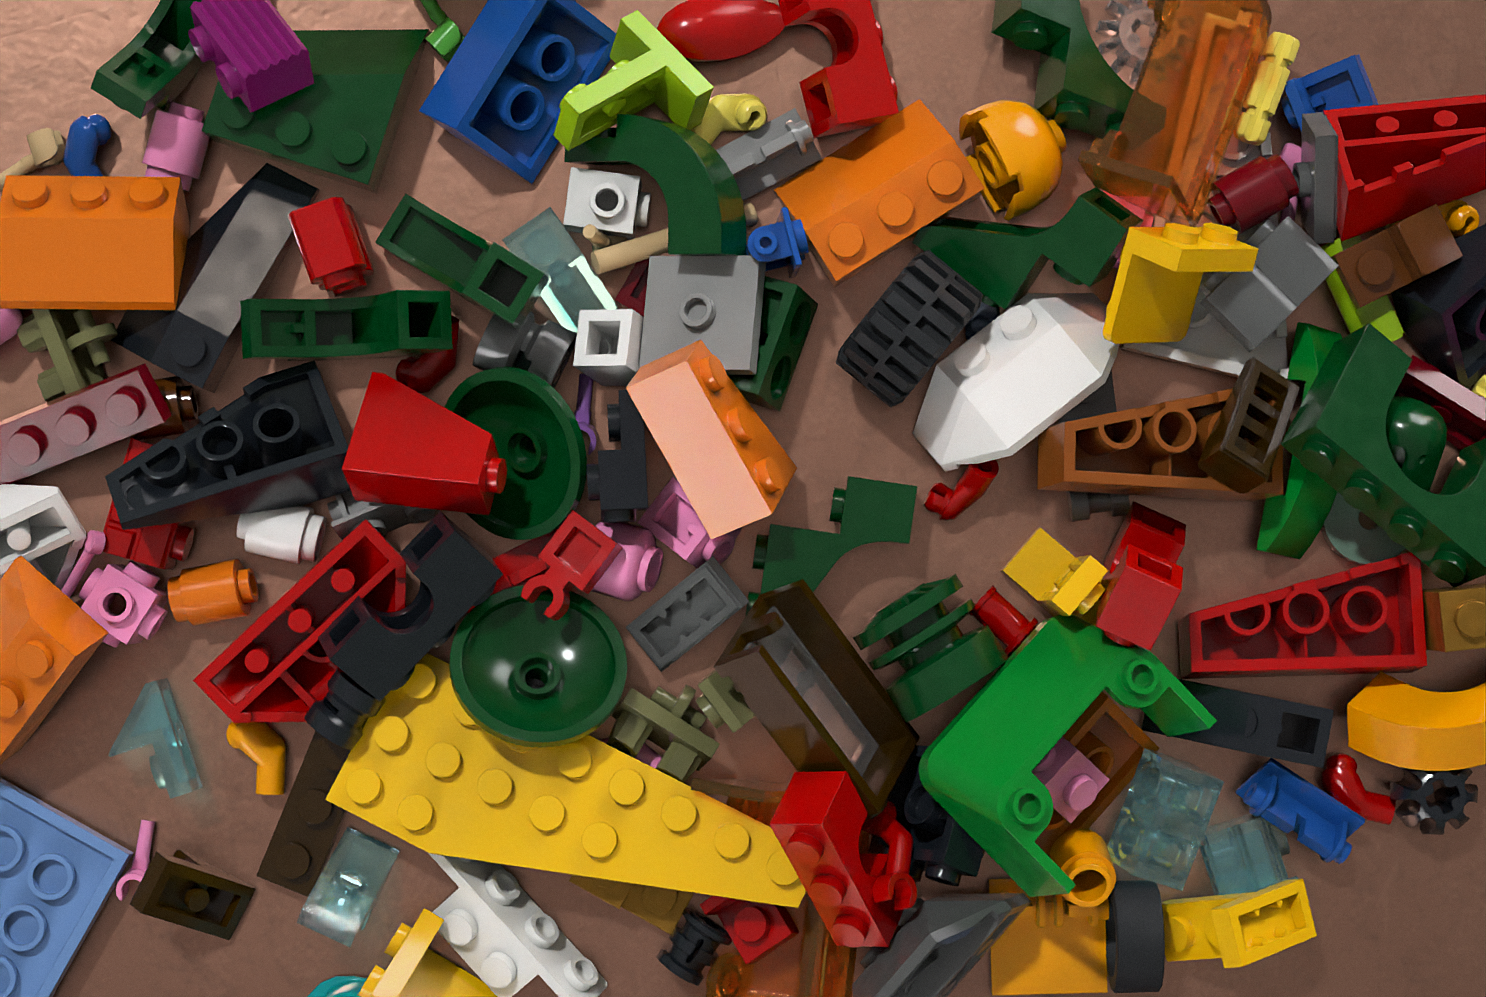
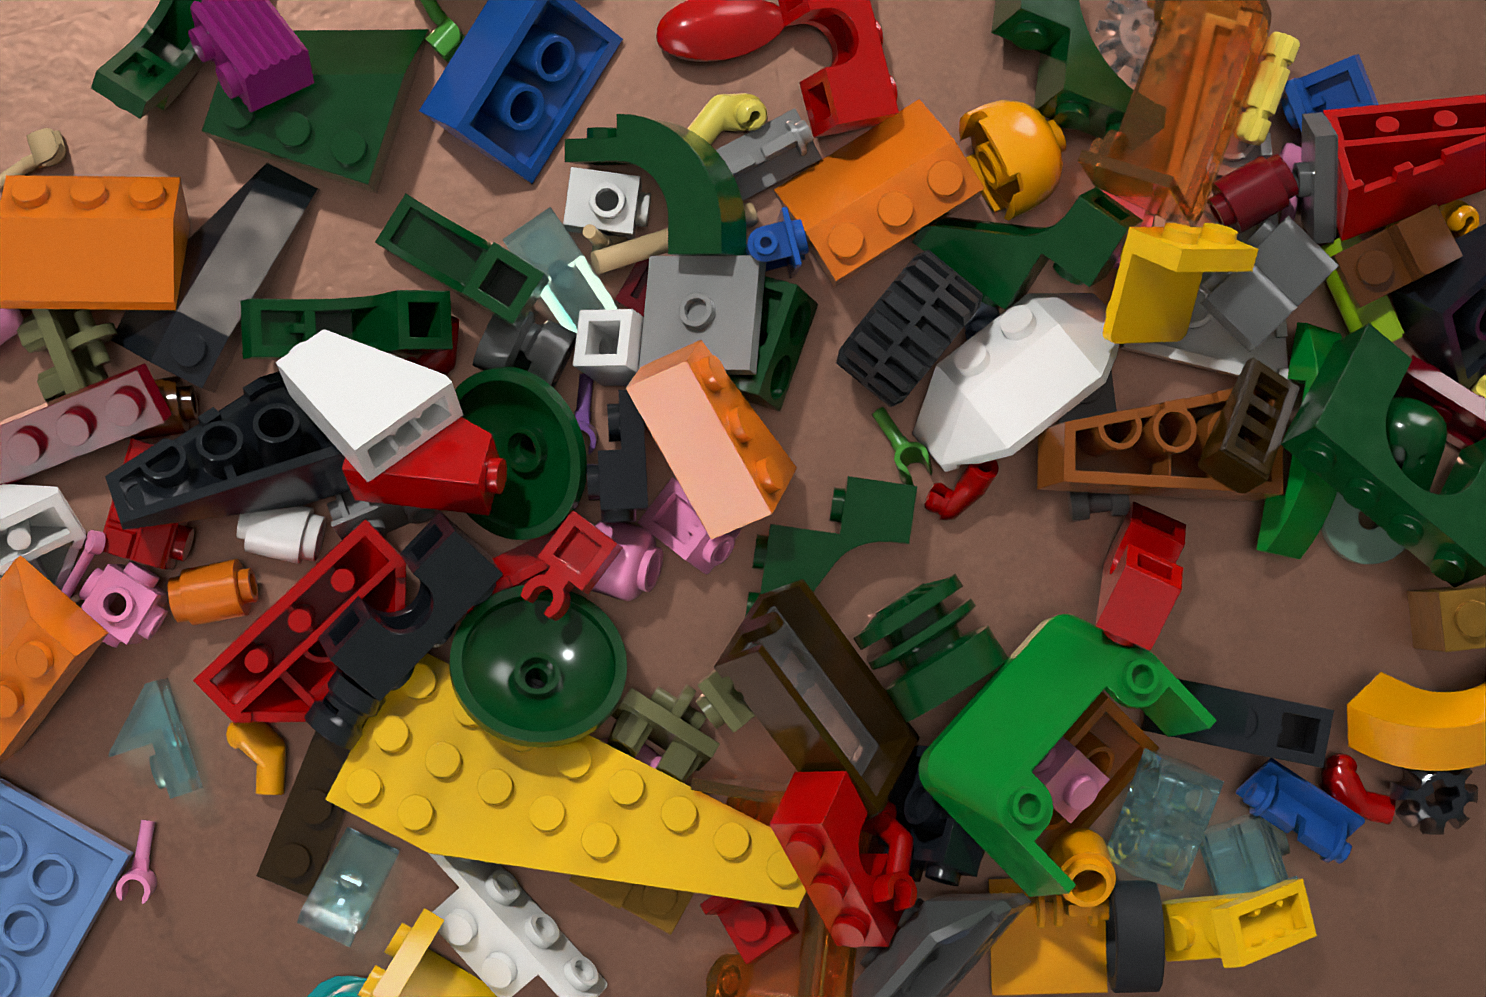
(83, 143): blue arm -> none
(176, 144): bright pink brick -> none
(192, 894): dark brown slope -> none
(332, 246): red brick -> none
(367, 399): none -> white slope
(644, 73): lime bracket -> none
(687, 614): dark grey plate -> none
(693, 946): black bush -> none
(905, 451): none -> bright green hand
(1003, 619): red pin -> none
(1057, 578): yellow bracket -> none
(1321, 626): red wedge -> none

